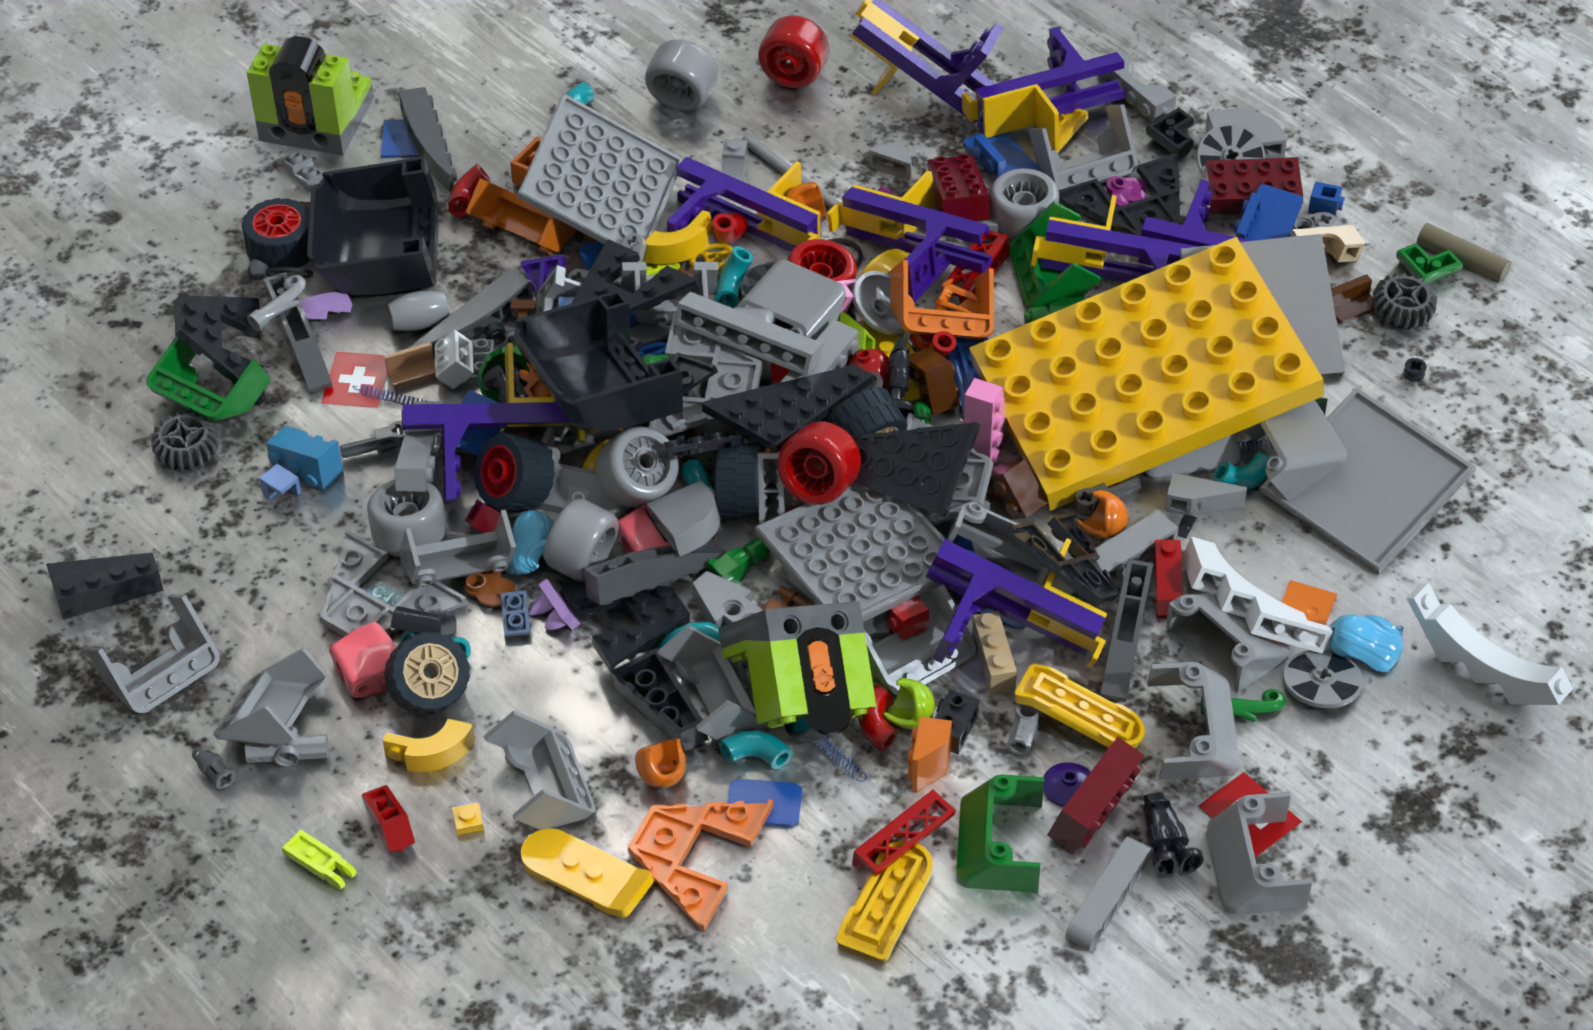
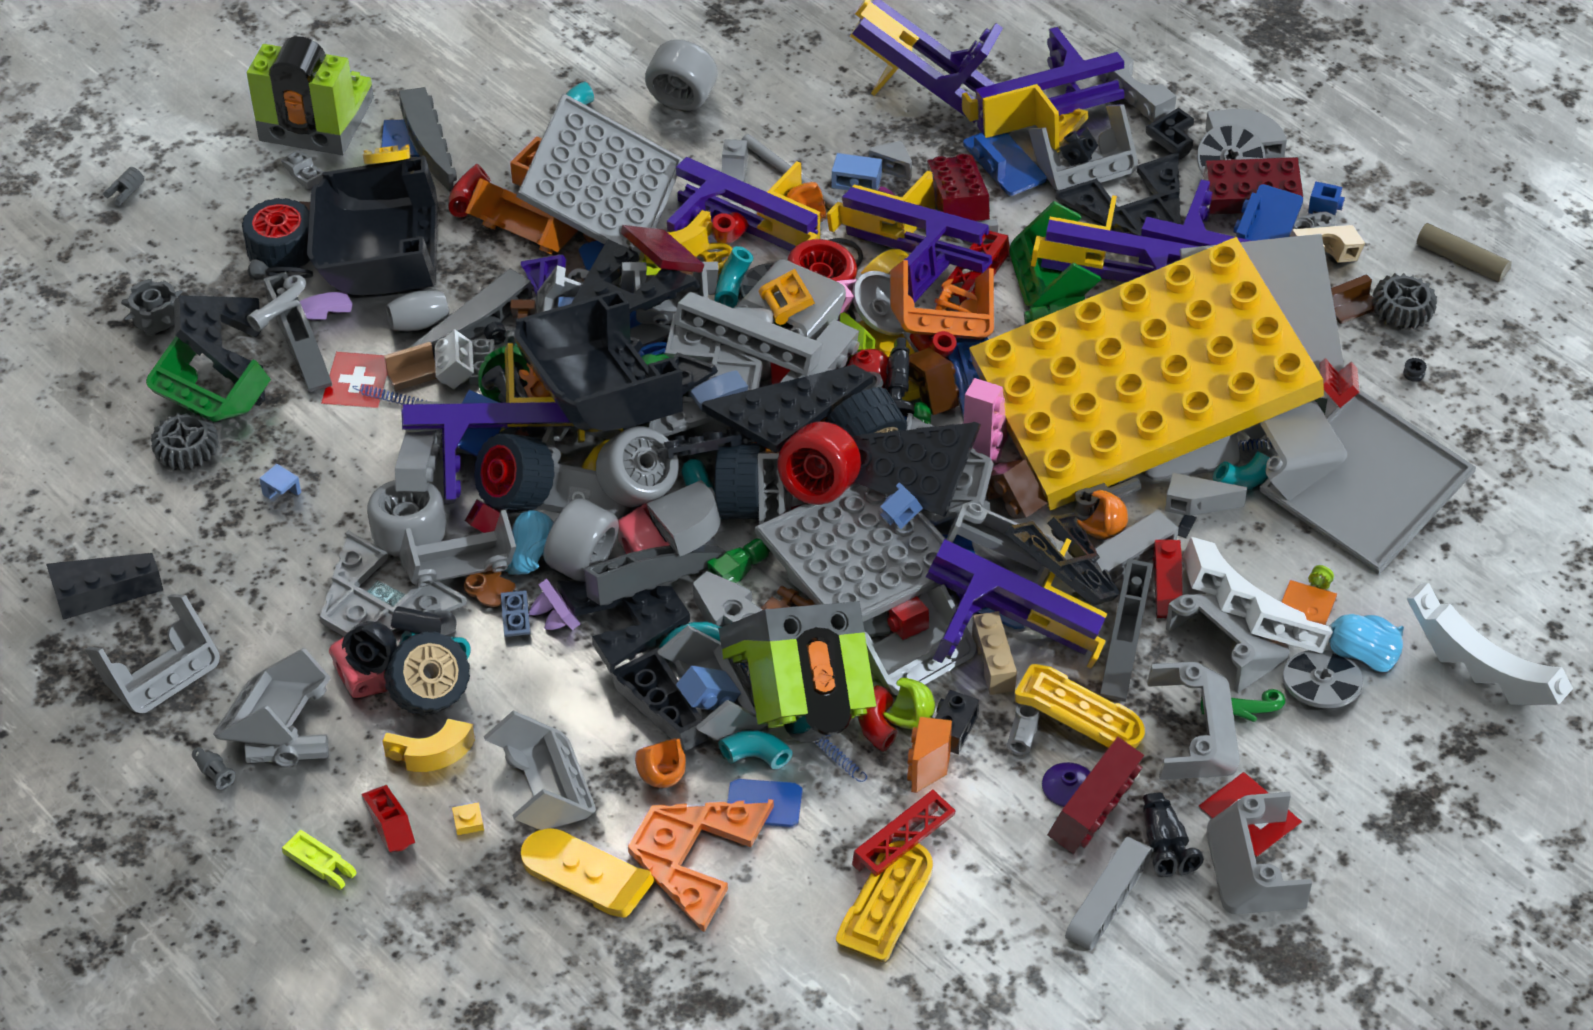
(125, 185): none -> dark grey hinge
(152, 306): none -> dark grey brick
(306, 457): dark azure wedge -> none
(369, 647): none -> black cylinder
(385, 441): dark grey connector -> none
(386, 154): none -> yellow piece
(662, 249): none -> dark red tile
(707, 687): none -> medium blue brick
(719, 386): none -> sand blue slope
(793, 292): none -> light orange plate
(794, 51): red wheel -> none
(856, 170): none -> medium blue brick
(900, 507): none -> medium blue brick
(988, 862): green windscreen -> none
(1019, 198): light grey wheel -> none
(1078, 146): none -> black brick
(1126, 189): magenta plate -> none
(1315, 579): none -> lime bush
(1340, 385): none -> red fence
(1426, 267): green brick -> none

